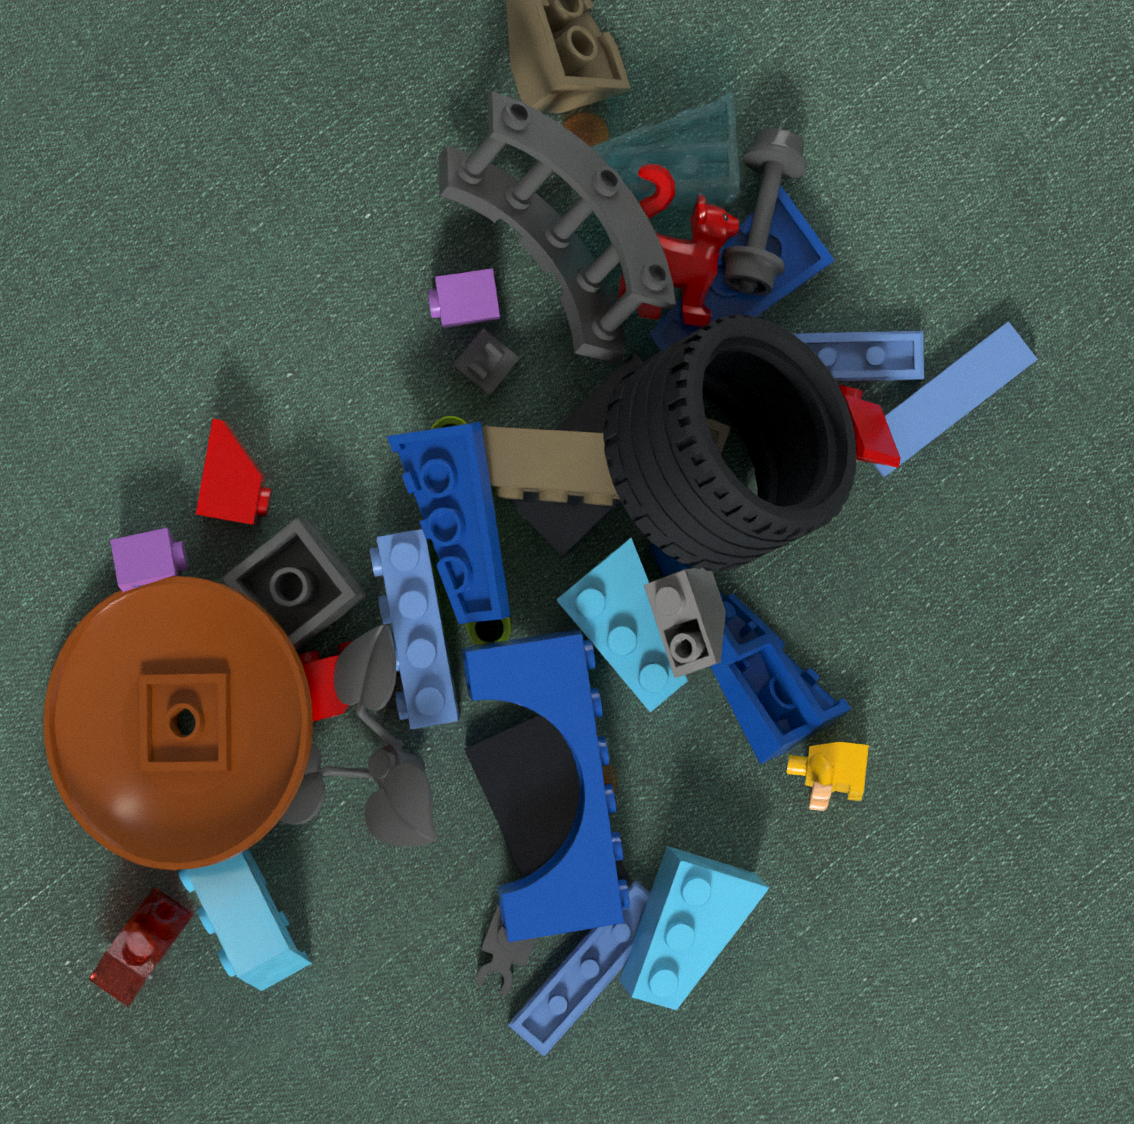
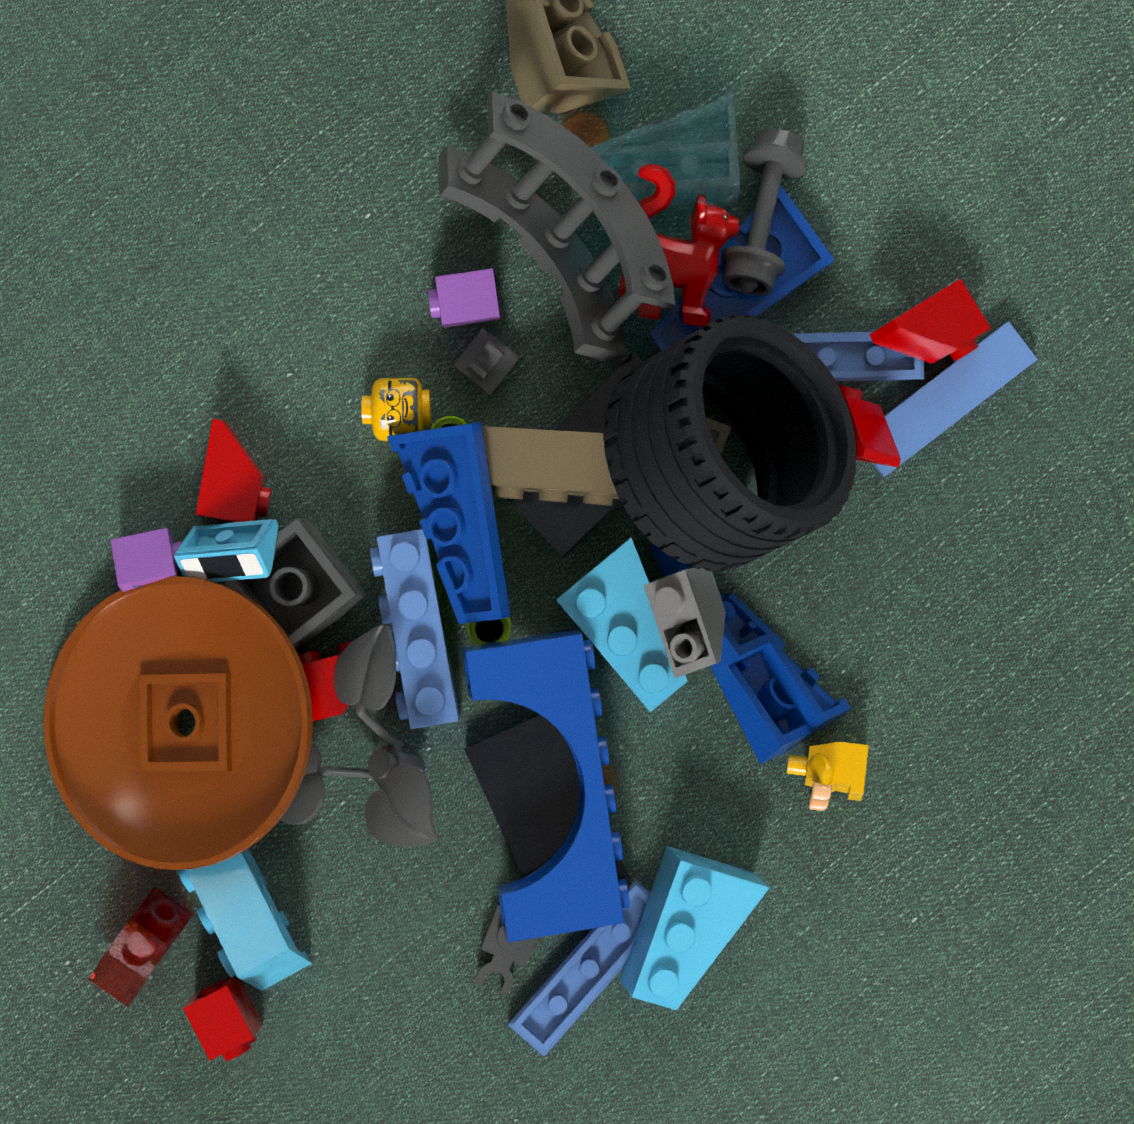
(224, 1018): none -> red brick
(229, 551): none -> medium azure slope
(396, 407): none -> yellow head
(936, 326): none -> red slope

